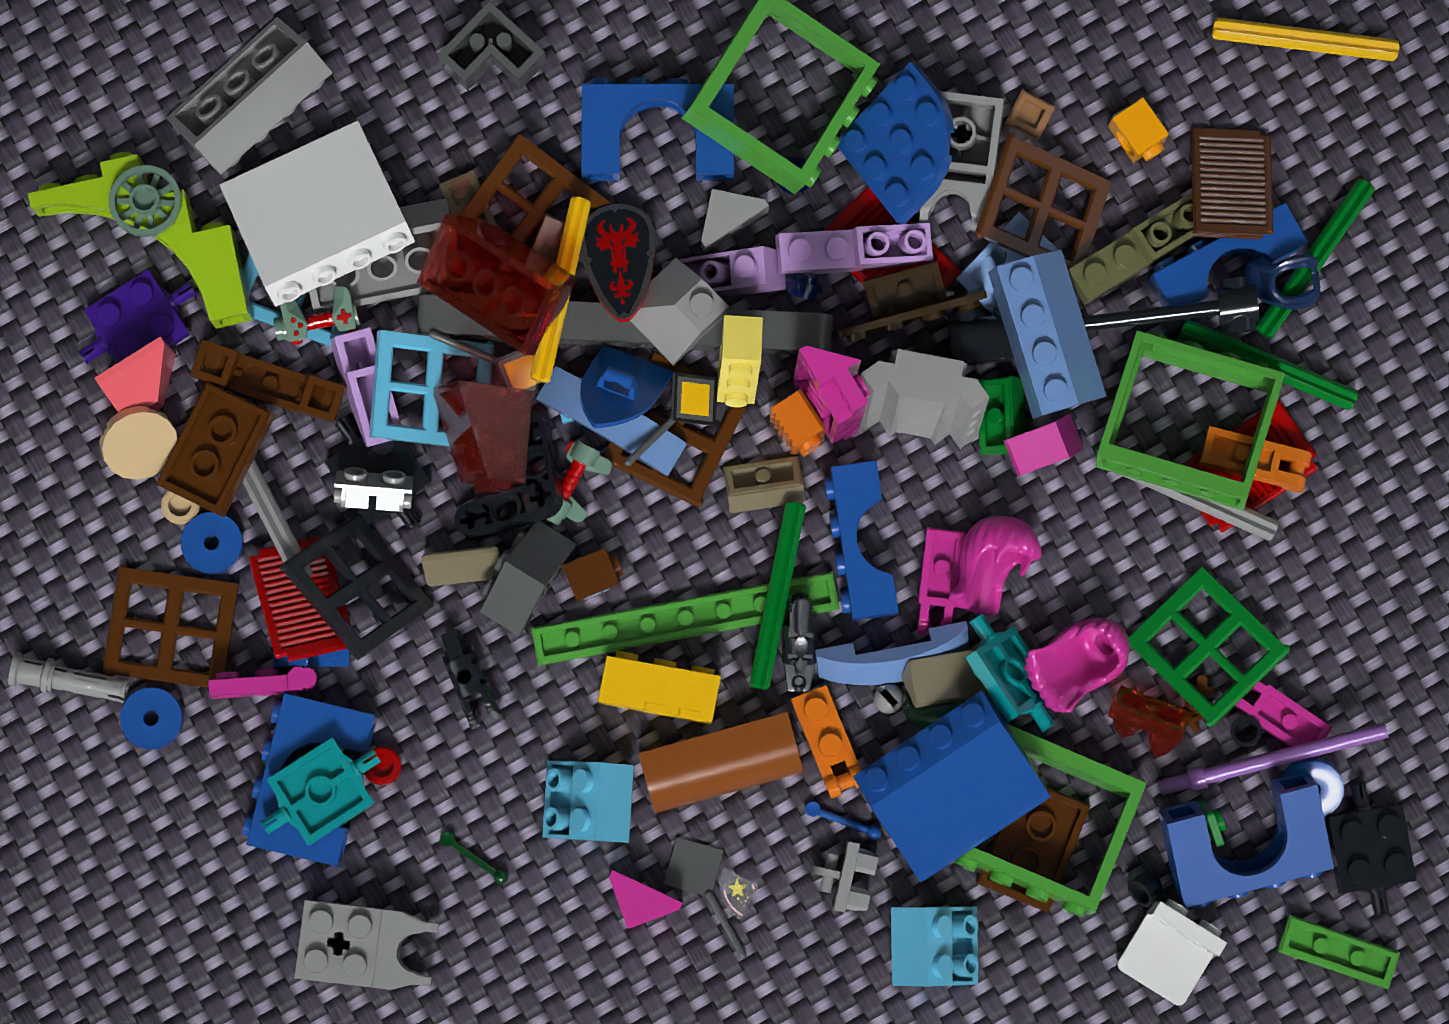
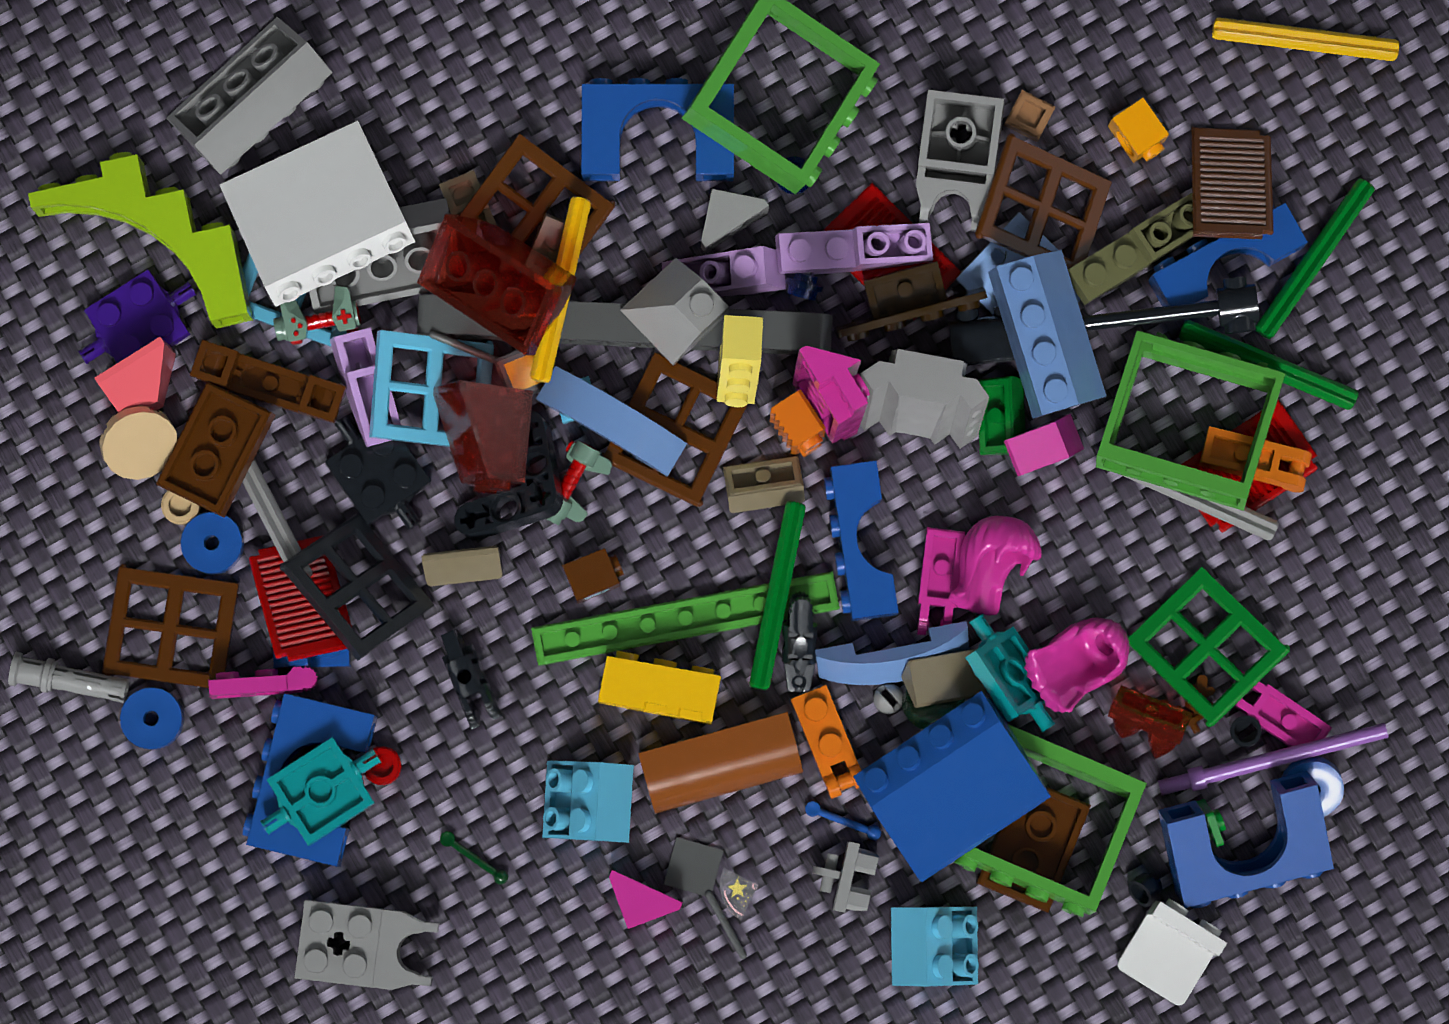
(145, 201): sand green wheel -> none
(356, 485): light grey hinge -> none
(488, 41): dark grey brick -> none
(525, 576): dark grey brick -> none
(619, 258): shield -> none
(620, 387): blue shield -> none
(692, 403): piece -> none
(902, 143): blue plate -> none
(1263, 275): dark blue piece -> none
(1338, 951): bright green tile -> none
(1370, 849): black plate -> none

